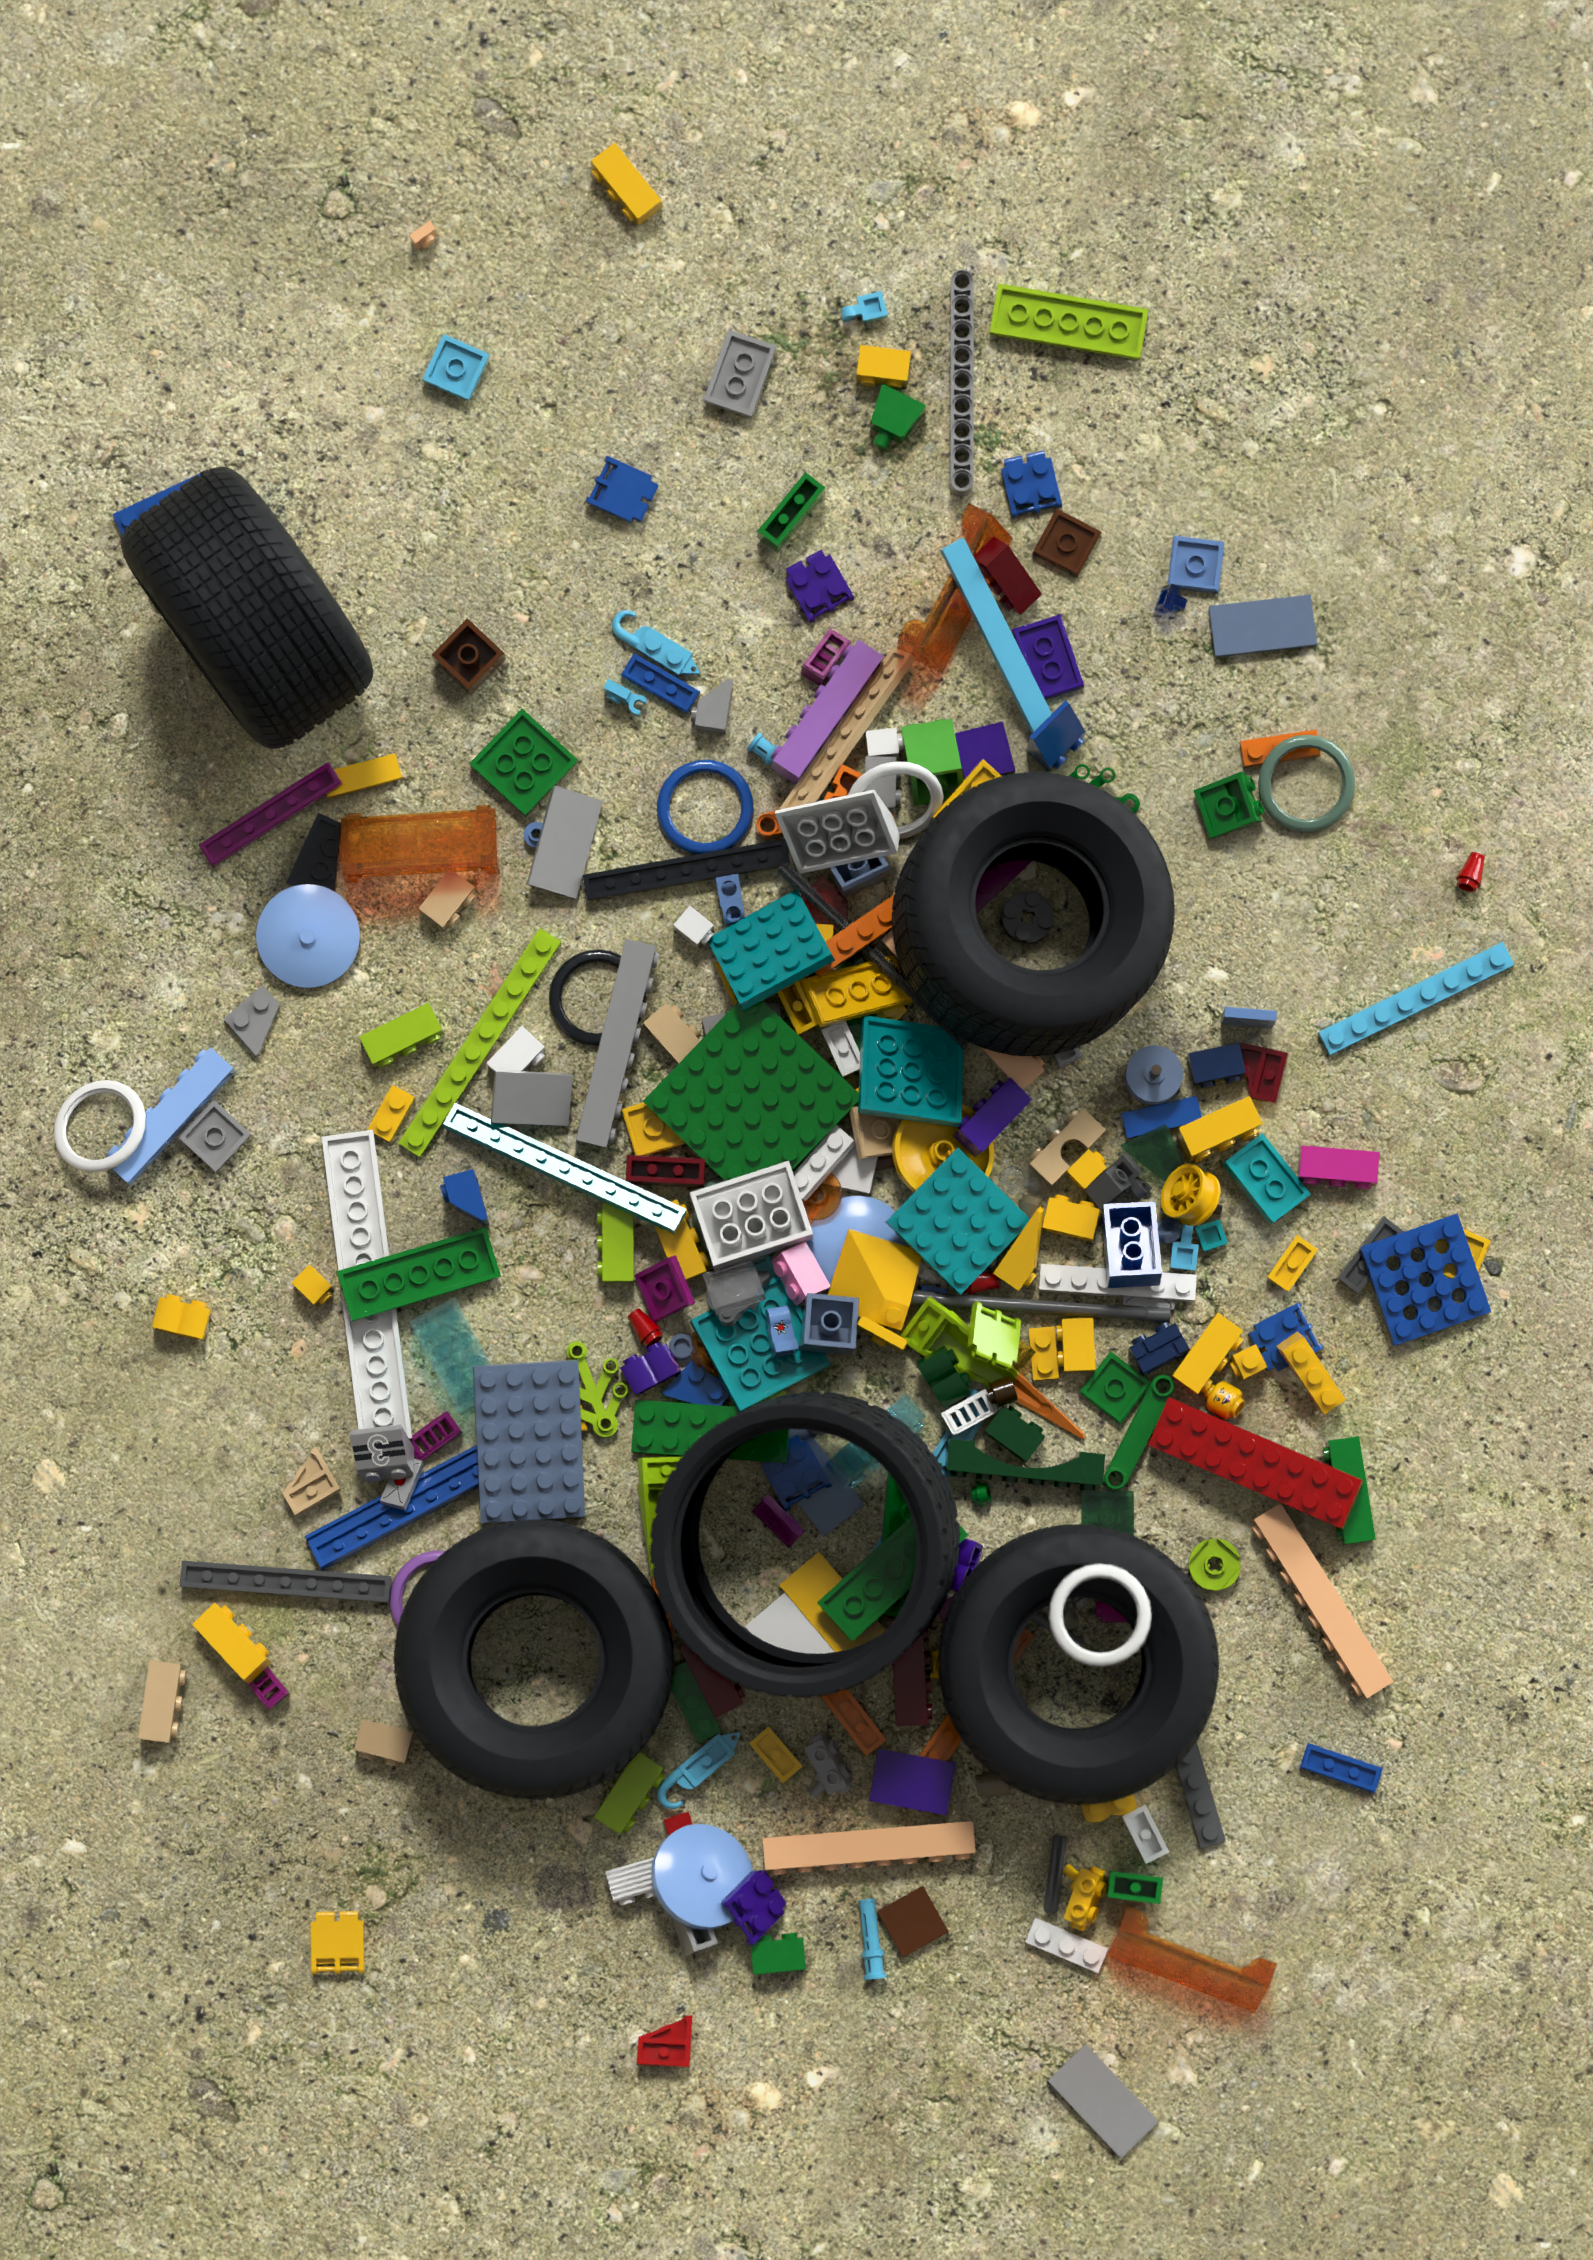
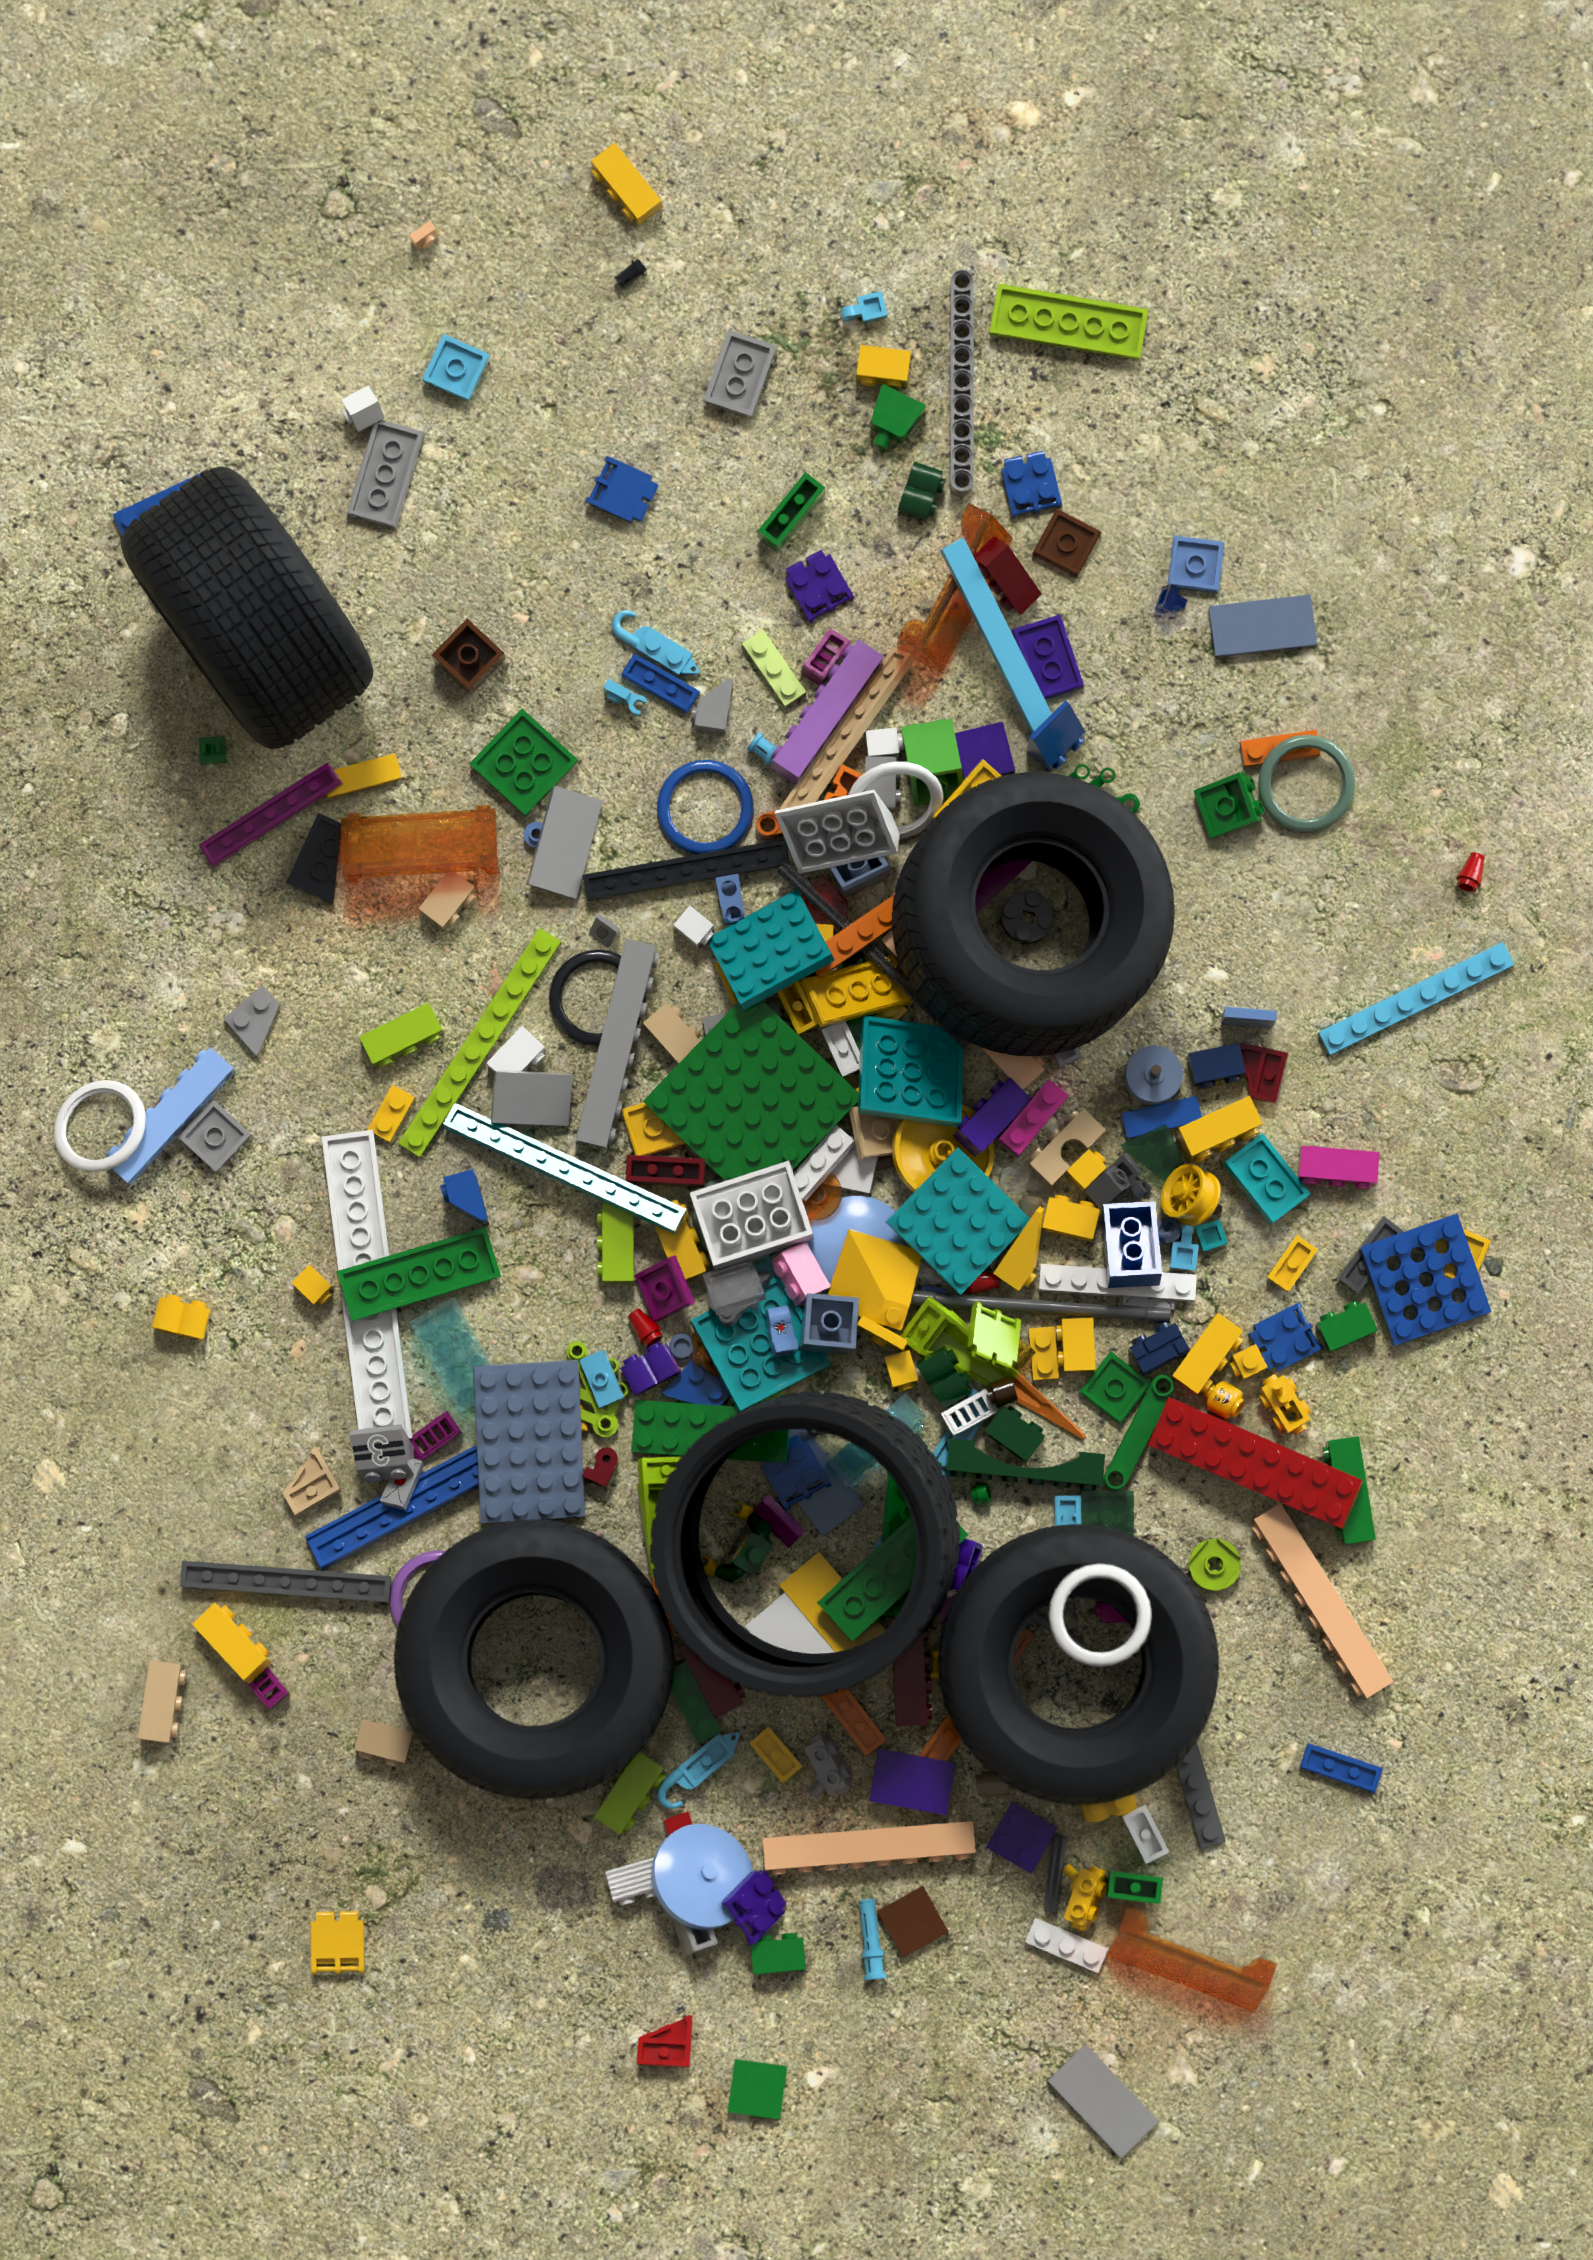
(212, 750): none -> green tile
(308, 936): light blue dish -> none
(362, 409): none -> white brick
(385, 474): none -> light grey tile
(601, 1378): none -> medium azure plate
(604, 931): none -> light grey slope
(605, 1465): none -> dark red leg
(631, 273): none -> black pin
(747, 1551): none -> dark green torso
(757, 2089): none -> green tile
(774, 668): none -> yellowish green plate
(901, 1371): none -> yellow brick
(921, 491): none -> dark green brick
(1021, 1837): none -> dark purple plate
(1033, 1118): none -> dark pink arch
(1067, 1509): none -> medium azure plate
(1281, 1398): none -> yellow brick
(1311, 1373): yellow brick -> none
(1346, 1326): none -> green brick

